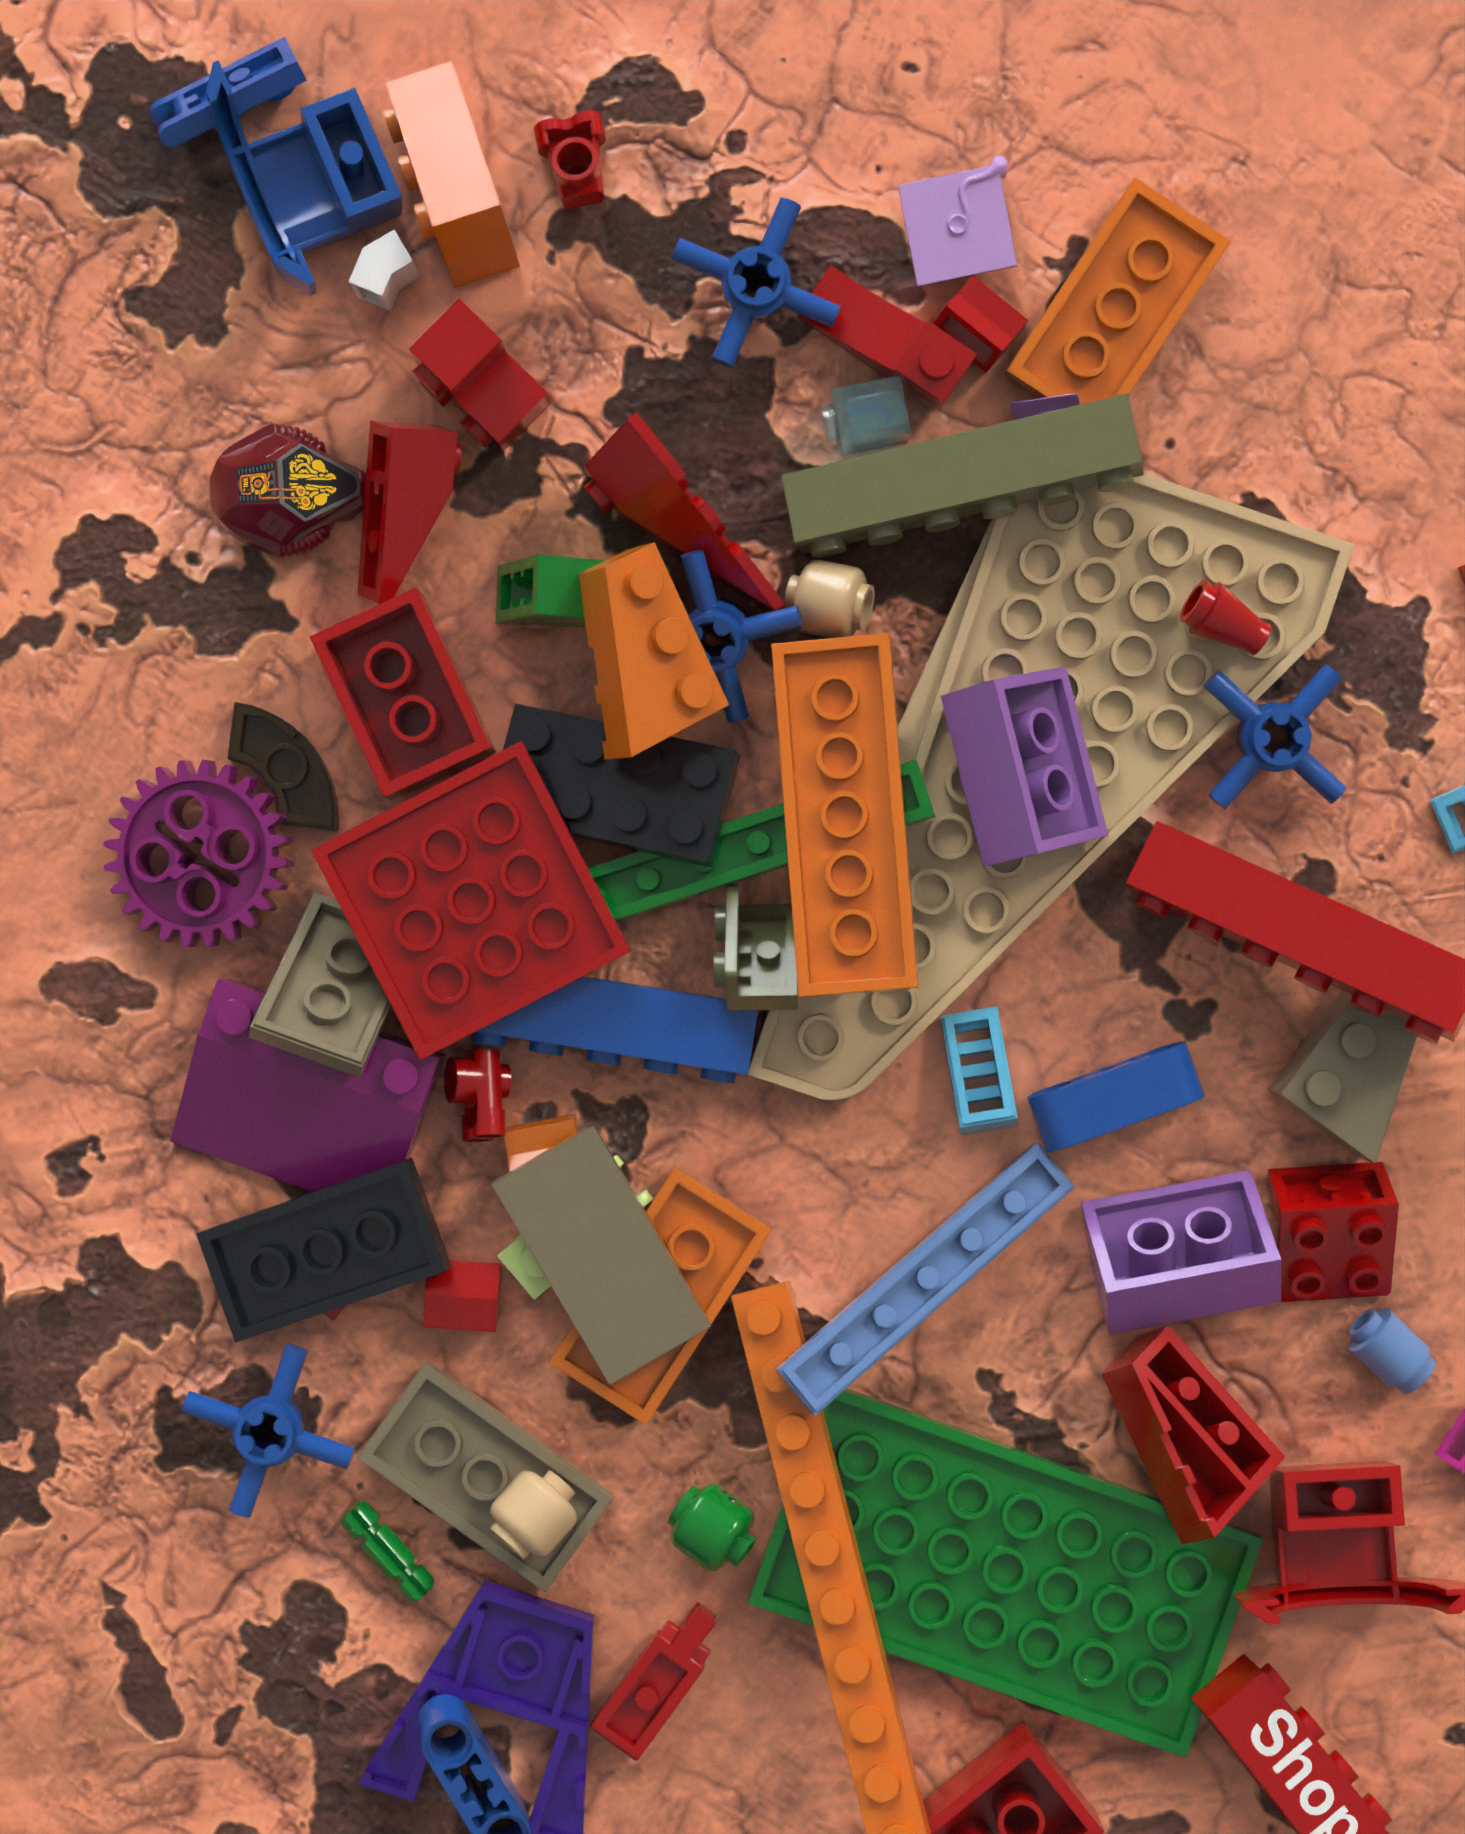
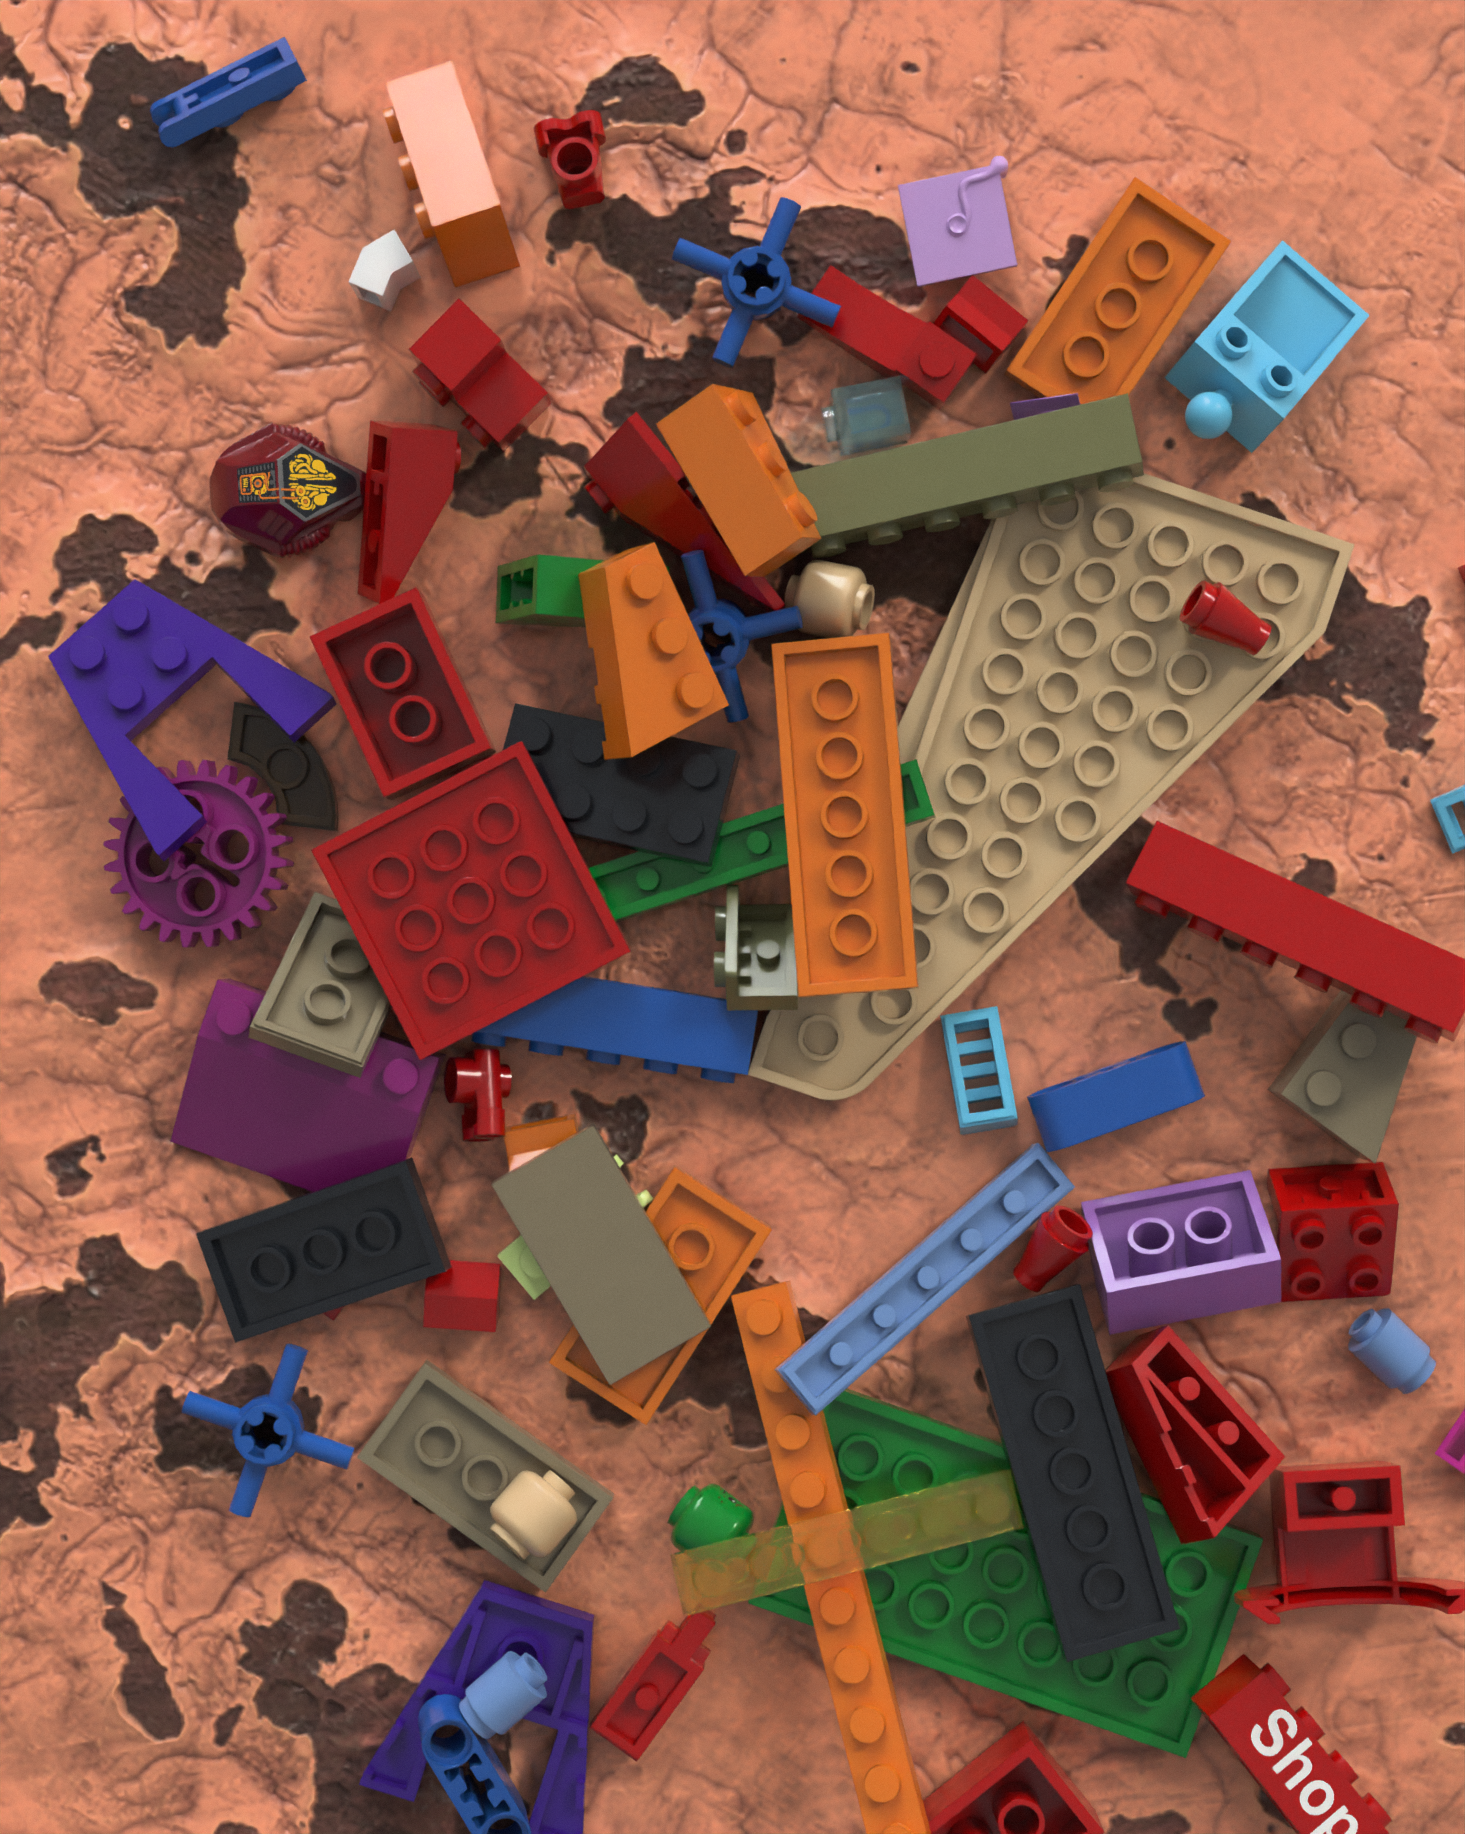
(141, 660): none -> dark purple wing
(308, 179): blue piece -> none
(387, 1551): green axle -> none
(504, 1694): none -> medium blue brick
(741, 478): none -> orange wedge
(845, 1541): none -> clear yellow plate
(1024, 765): medium lavender slope -> none
(1054, 1245): none -> red cone
(1072, 1473): none -> black plate
(1253, 738): blue bar -> none
(1264, 350): none -> medium azure slope

